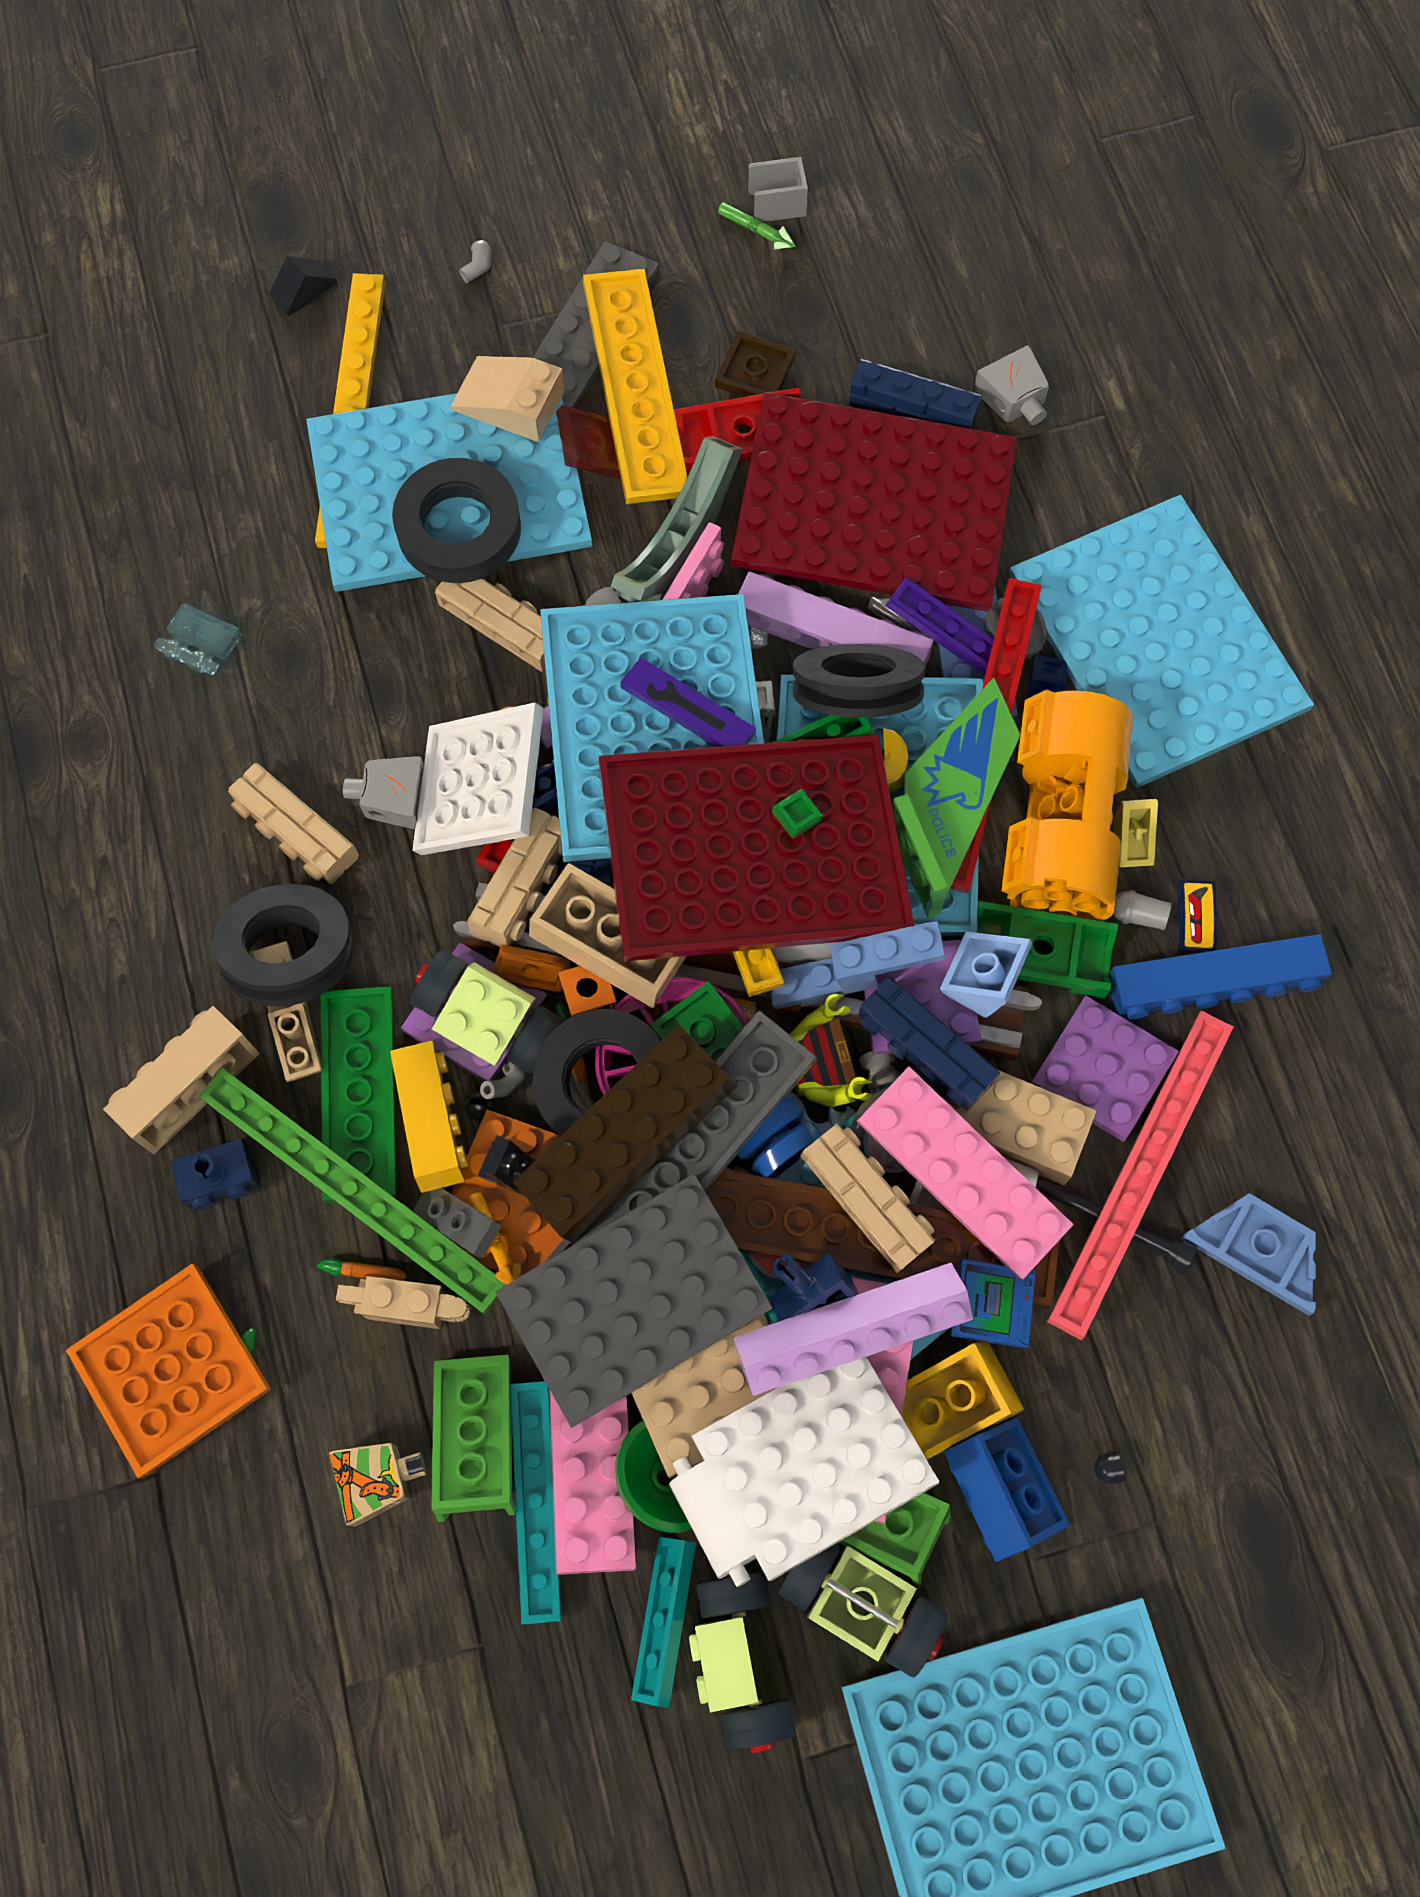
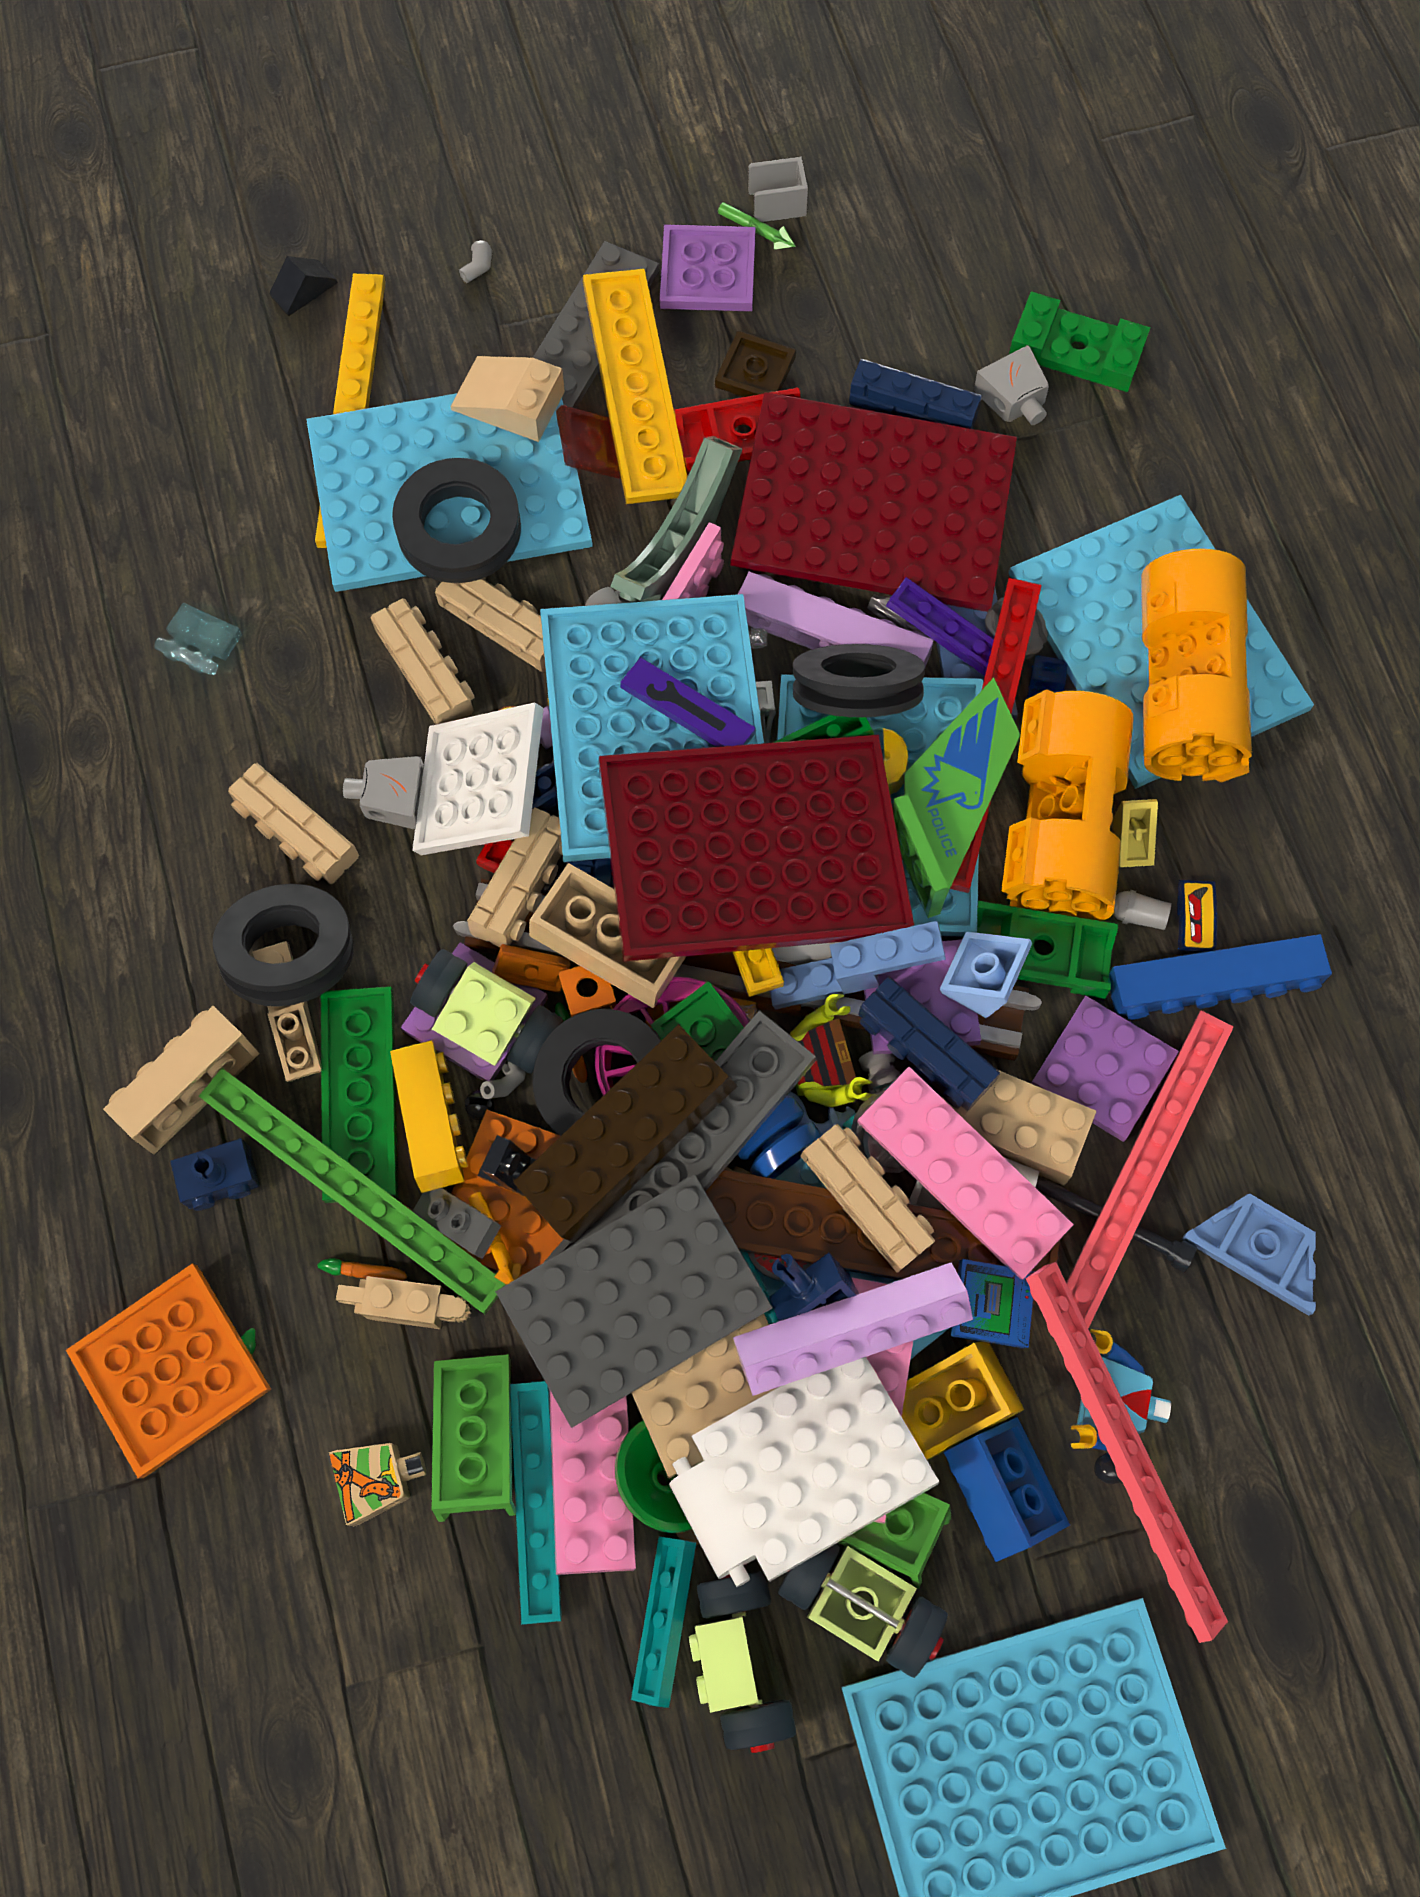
(422, 663): none -> tan brick
(707, 268): none -> medium lavender plate
(797, 813): green tile -> none
(1109, 351): none -> green piece
(1127, 1452): none -> coral plate
(1133, 1389): none -> torso
(1197, 666): none -> light orange cylinder

